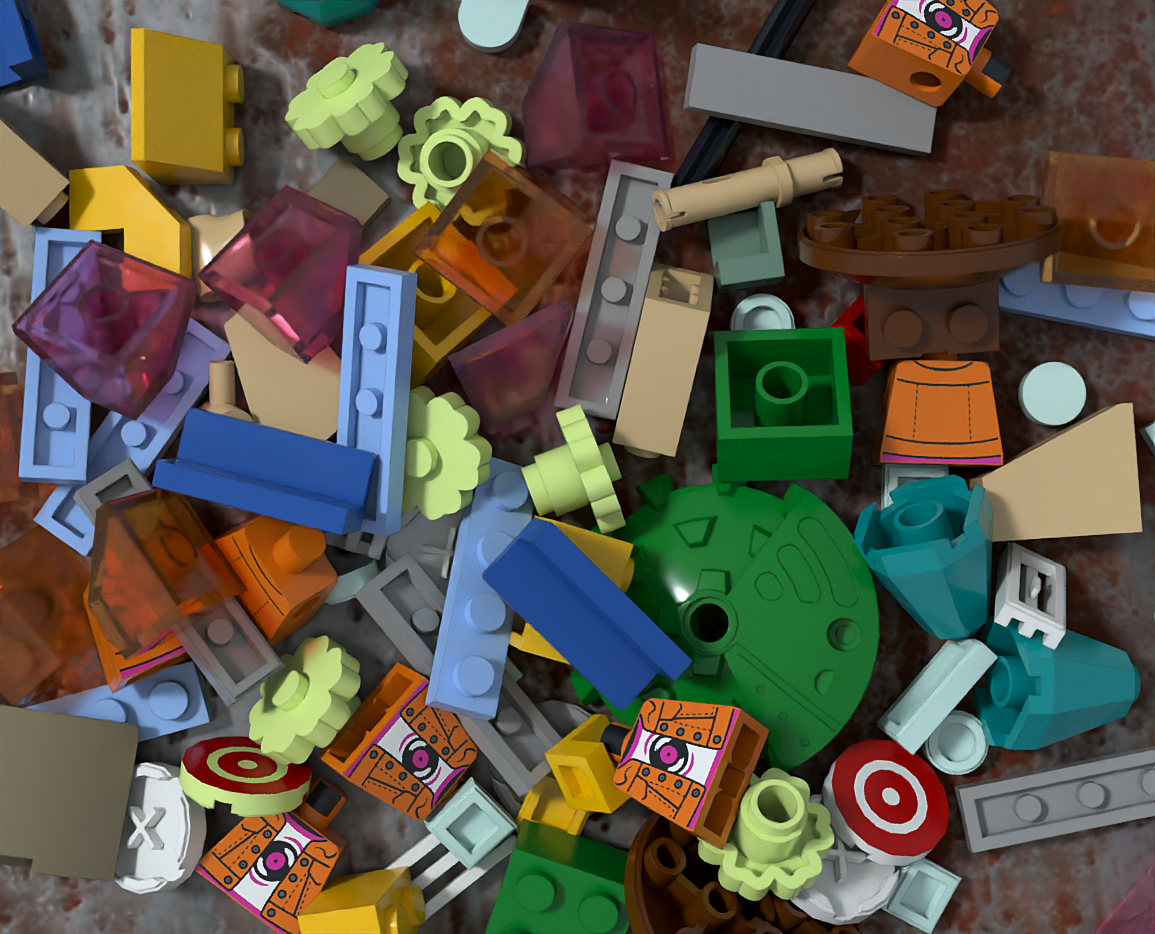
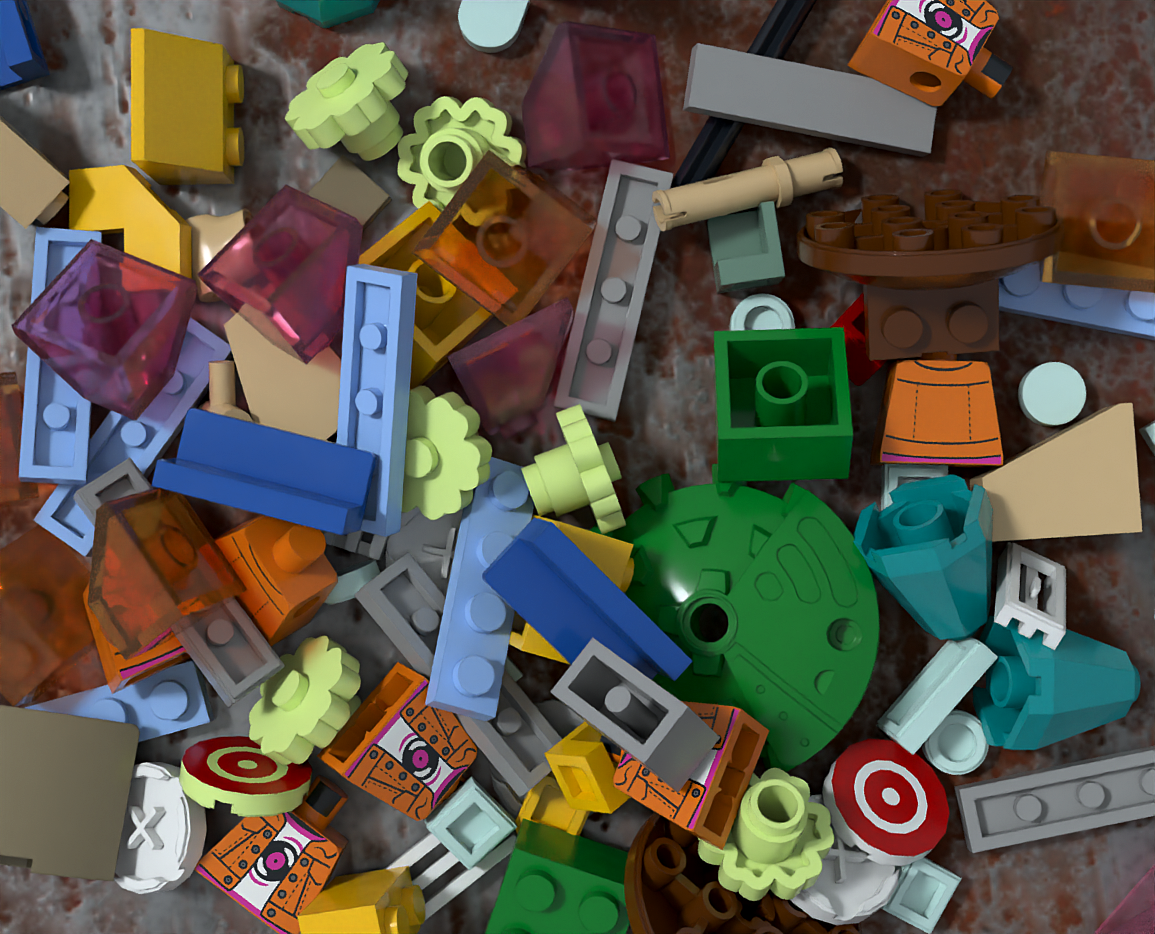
(635, 714): none -> light grey brick
(664, 361): tan slope -> none

